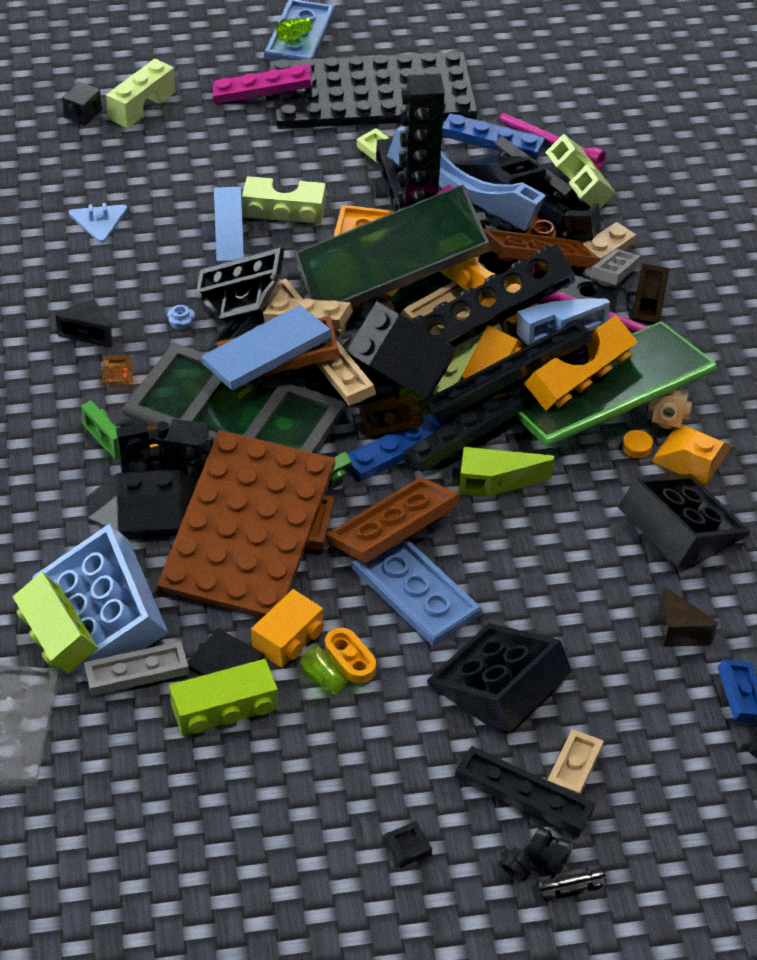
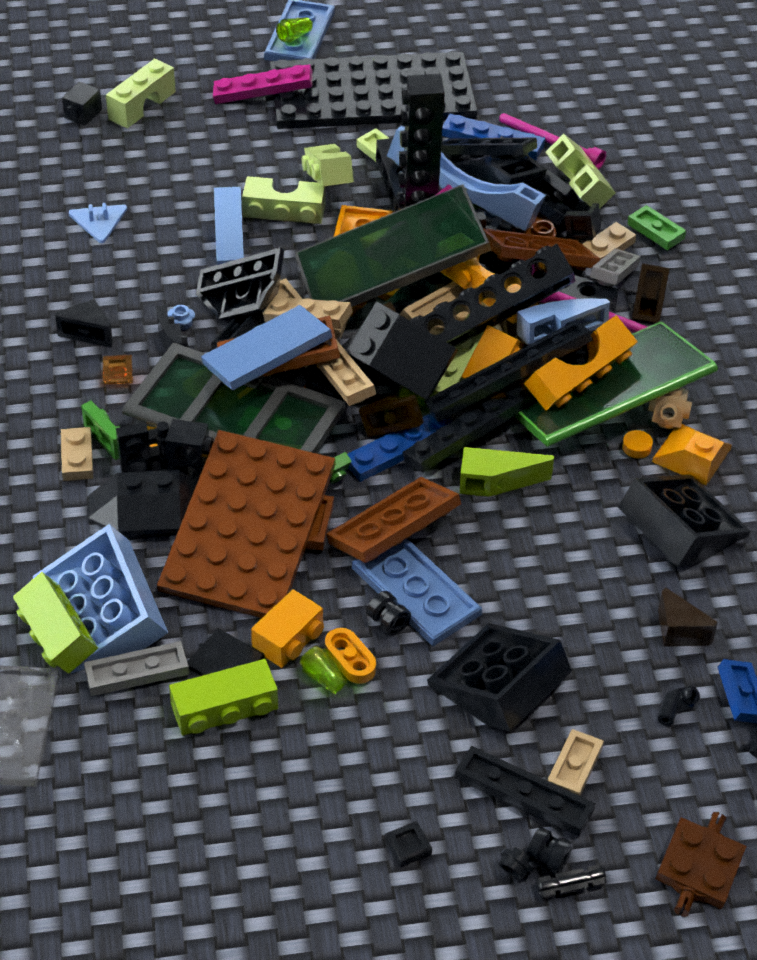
(76, 454): none -> tan plate
(168, 331): none -> black slope
(328, 165): none -> yellowish green arch
(384, 609): none -> black wheel
(488, 146): none -> black plate
(656, 227): none -> bright green plate
(676, 701): none -> black arm
(700, 863): none -> reddish brown plate

